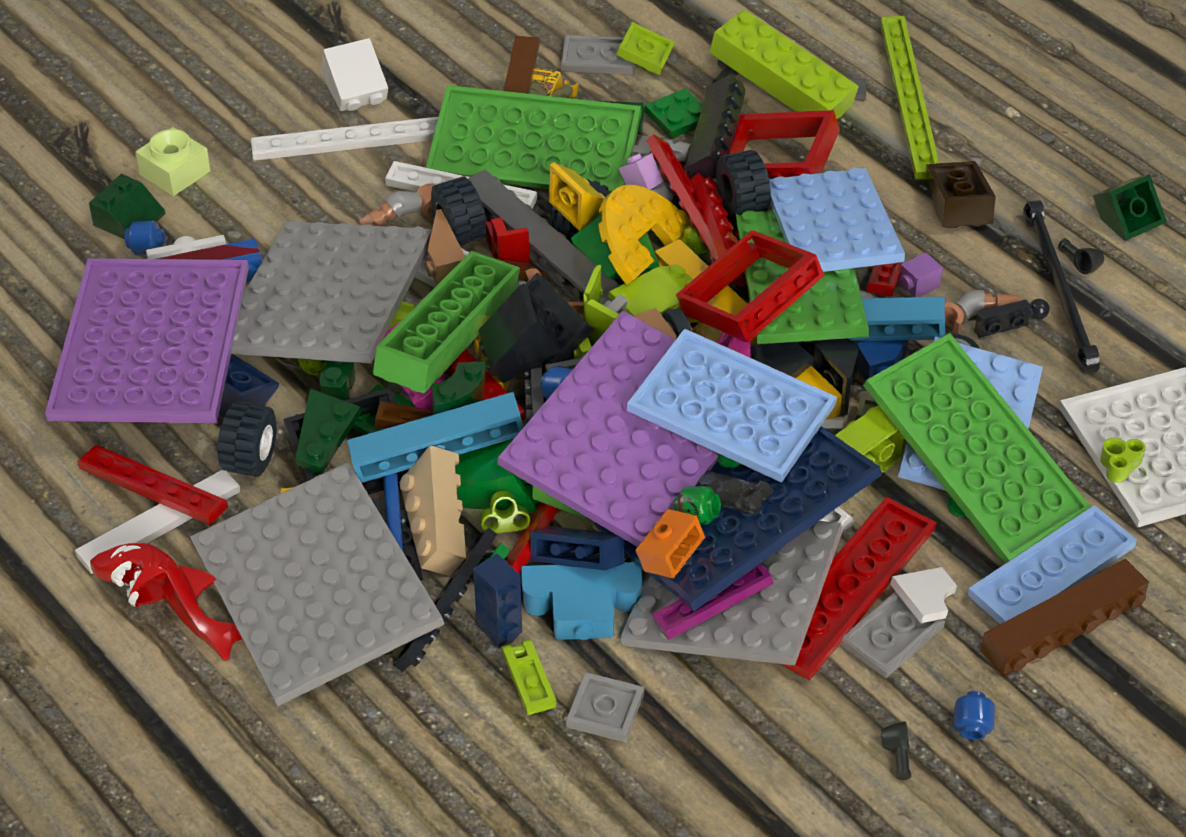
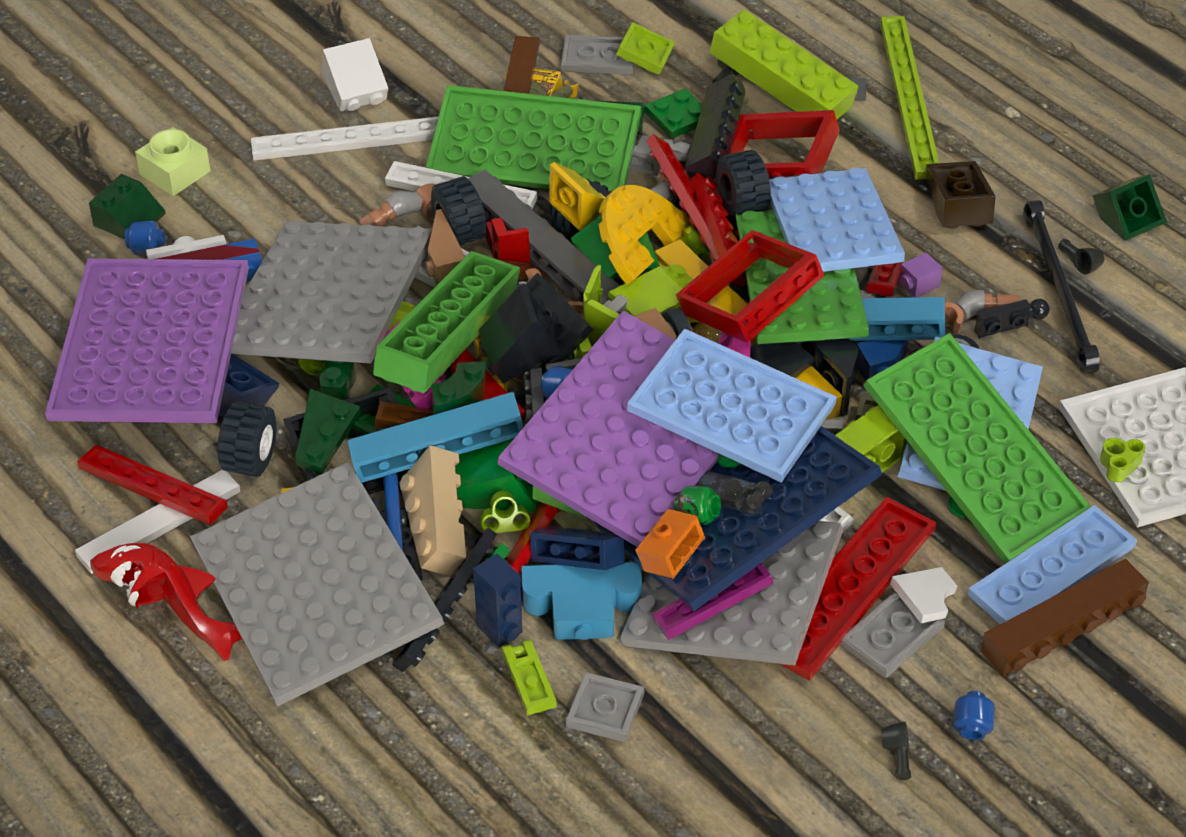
(641, 171): lavender brick -> none

